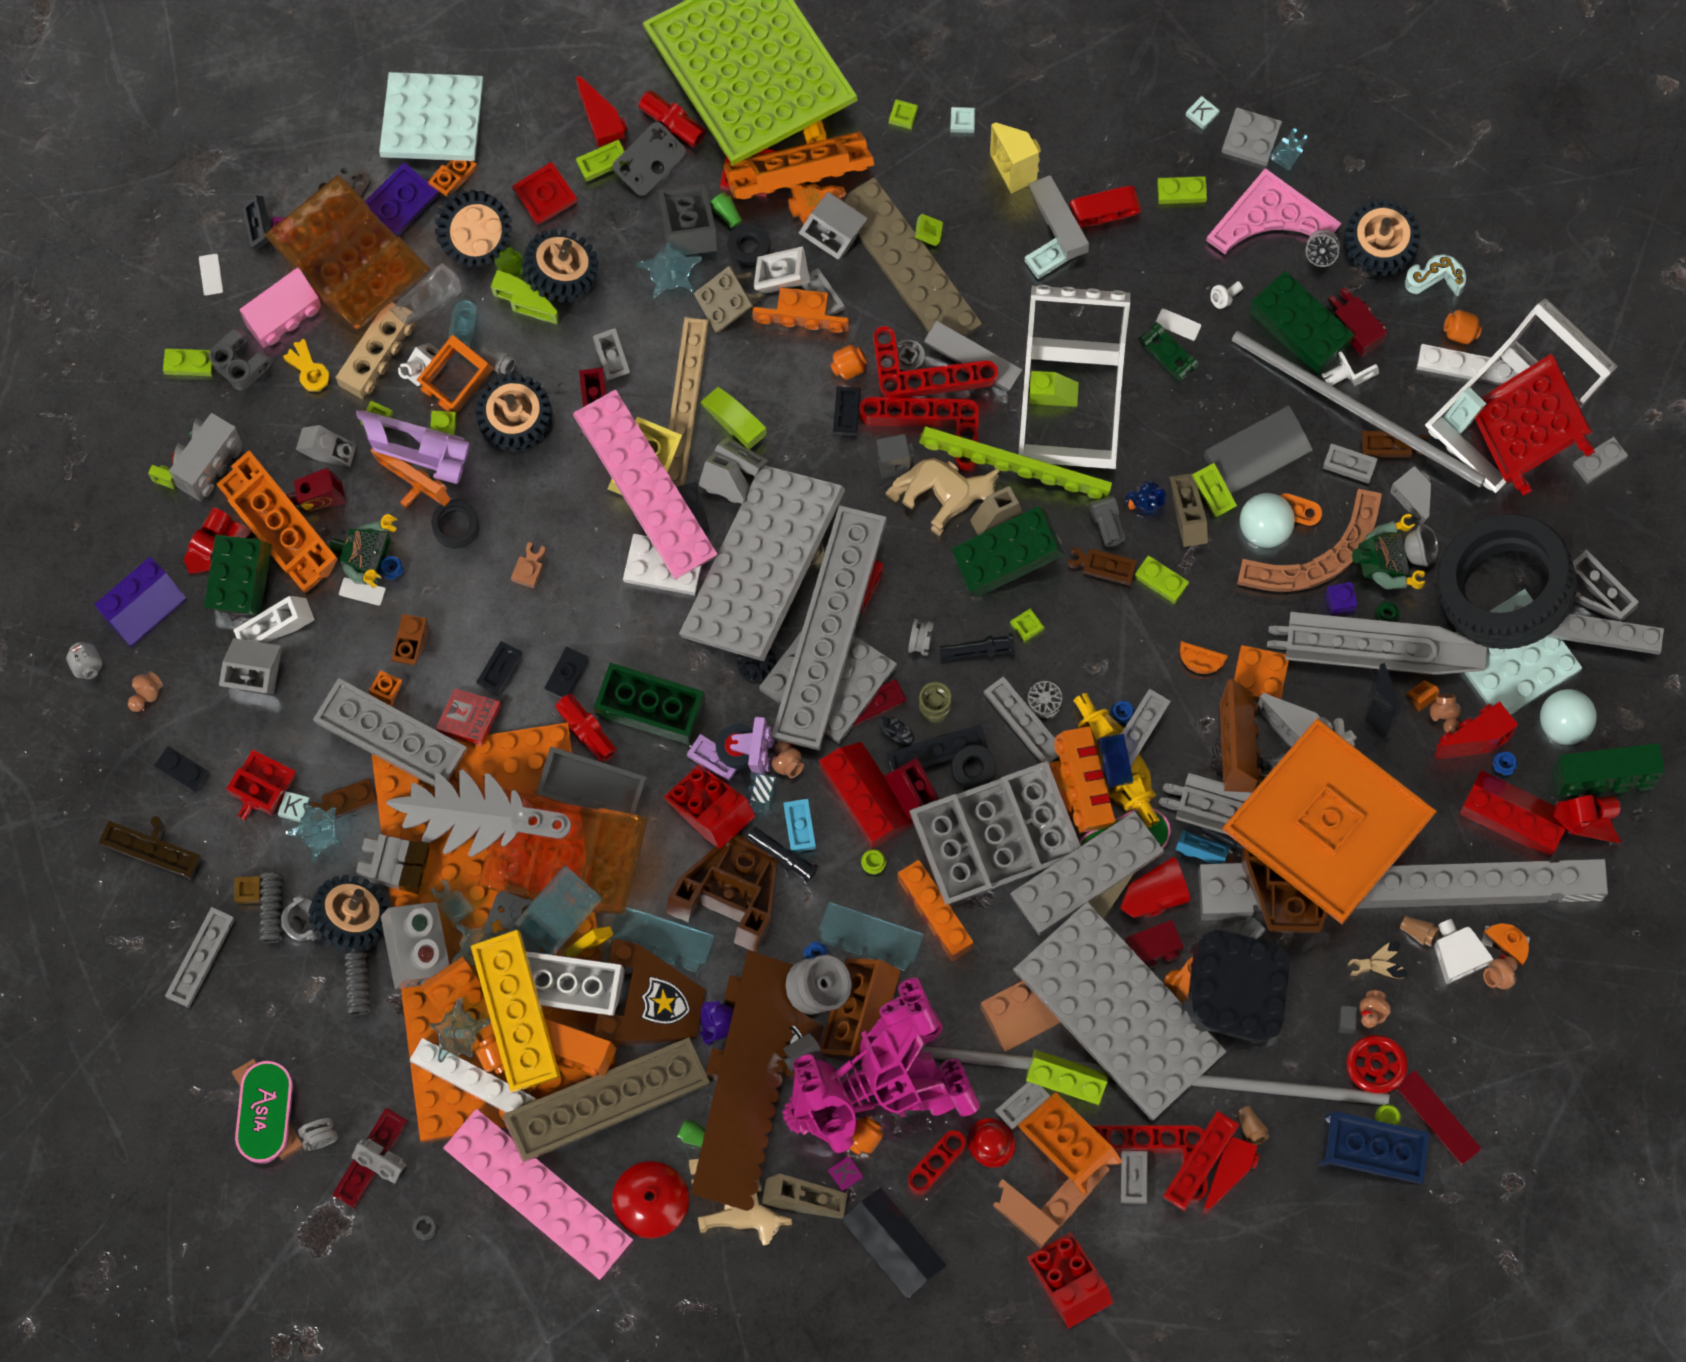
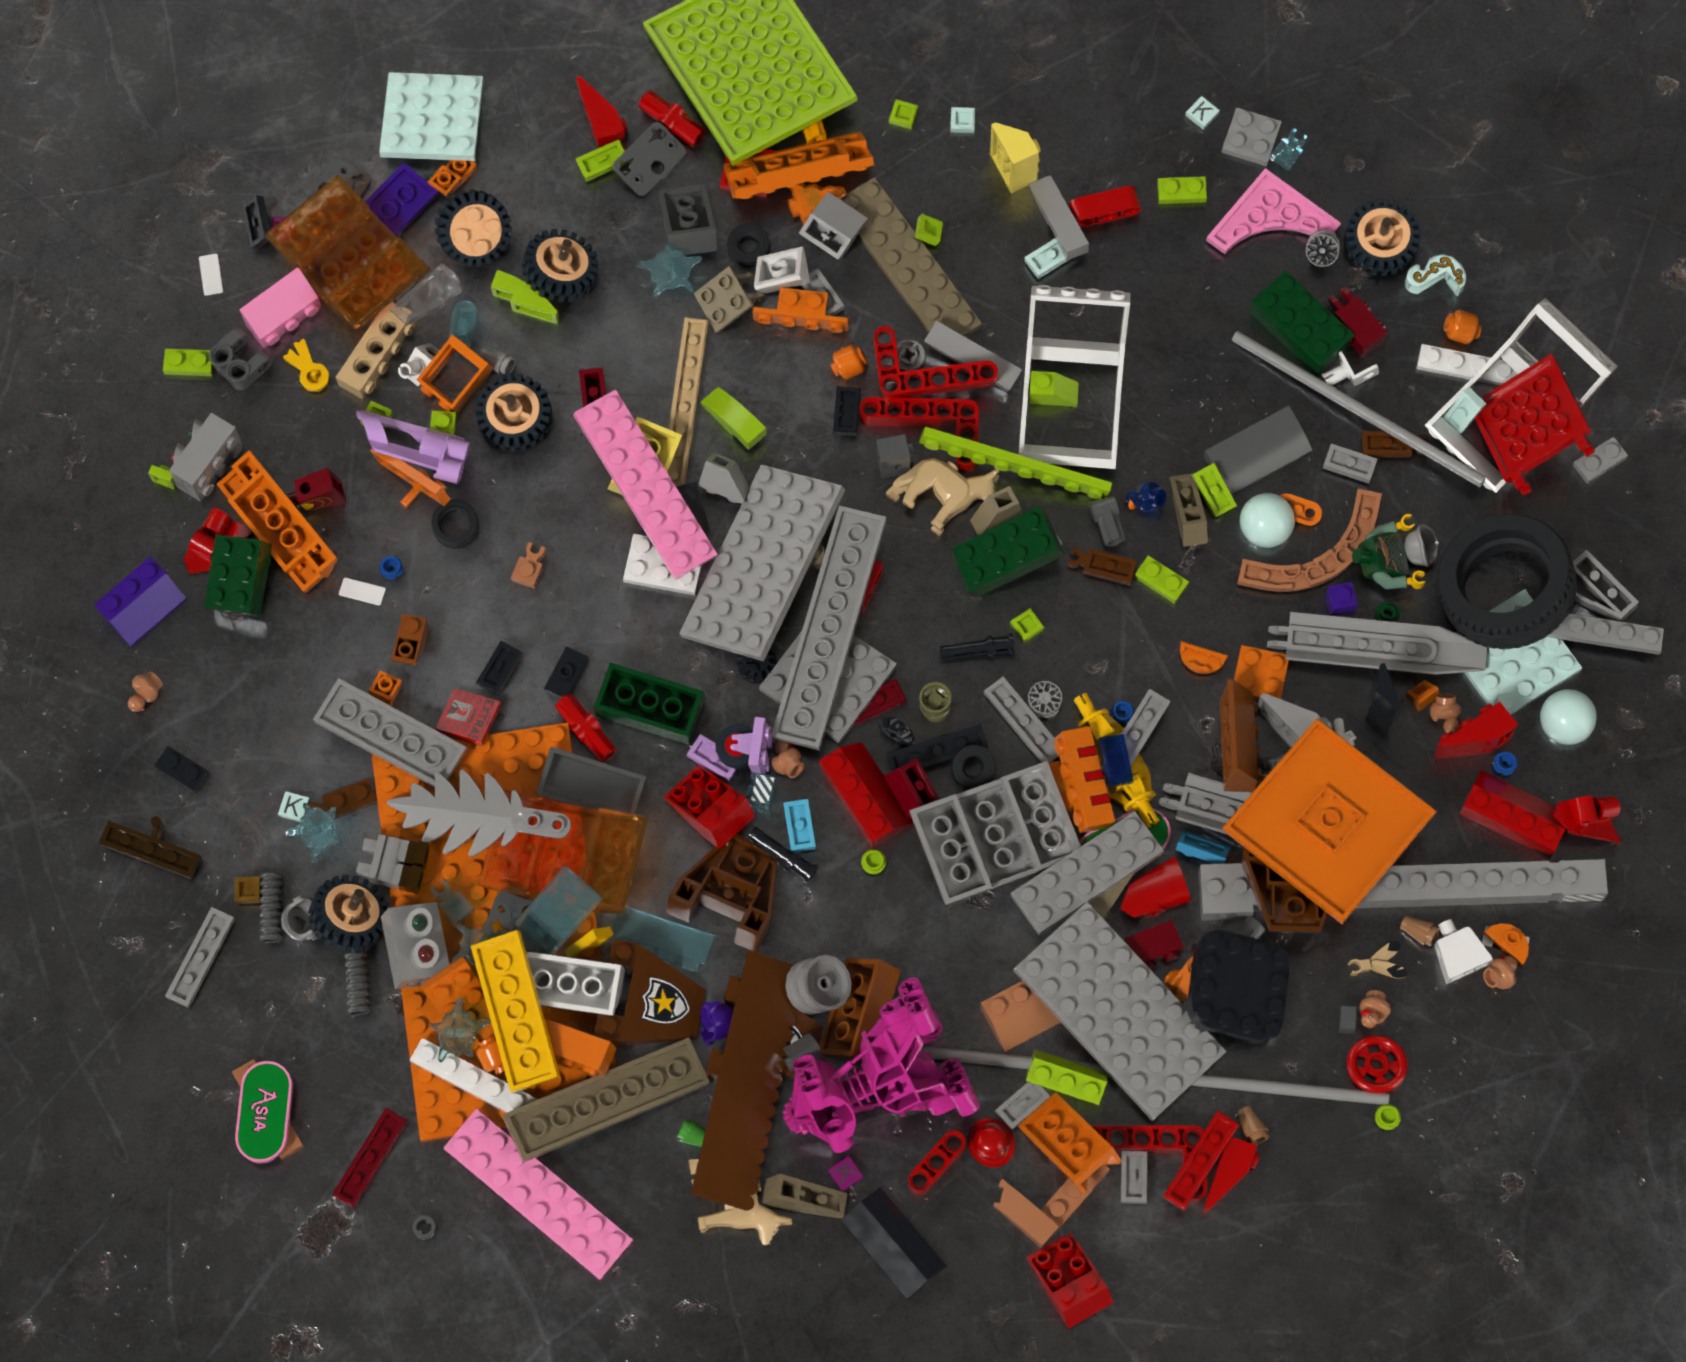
(84, 659): light grey head -> none
(251, 666): light grey slope -> none
(260, 784): red plate -> none
(276, 621): white slope -> none
(318, 1134): light grey wheel -> none
(326, 446): light grey slope -> none
(365, 550): torso -> none
(368, 1154): light grey hinge -> none
(510, 262): clear neon green piece -> none
(544, 193): red plate -> none
(610, 353): light grey slope -> none
(656, 1216): red dish -> none
(726, 210): bright green cone -> none
(746, 459): light grey plate -> none
(815, 946): blue plate -> none
(866, 1135): orange head -> none
(867, 931): clear light blue windscreen -> none
(921, 637): light grey wheel -> none
(933, 910): orange brick -> none
(1168, 352): dark green plate -> none
(1178, 324): white sticker -> none
(1222, 297): white plate -> none
(1376, 1147): dark blue plate -> none
(1414, 493): light grey slope -> none
(1438, 1118): dark red tile -> none
(1608, 771): dark green brick -> none

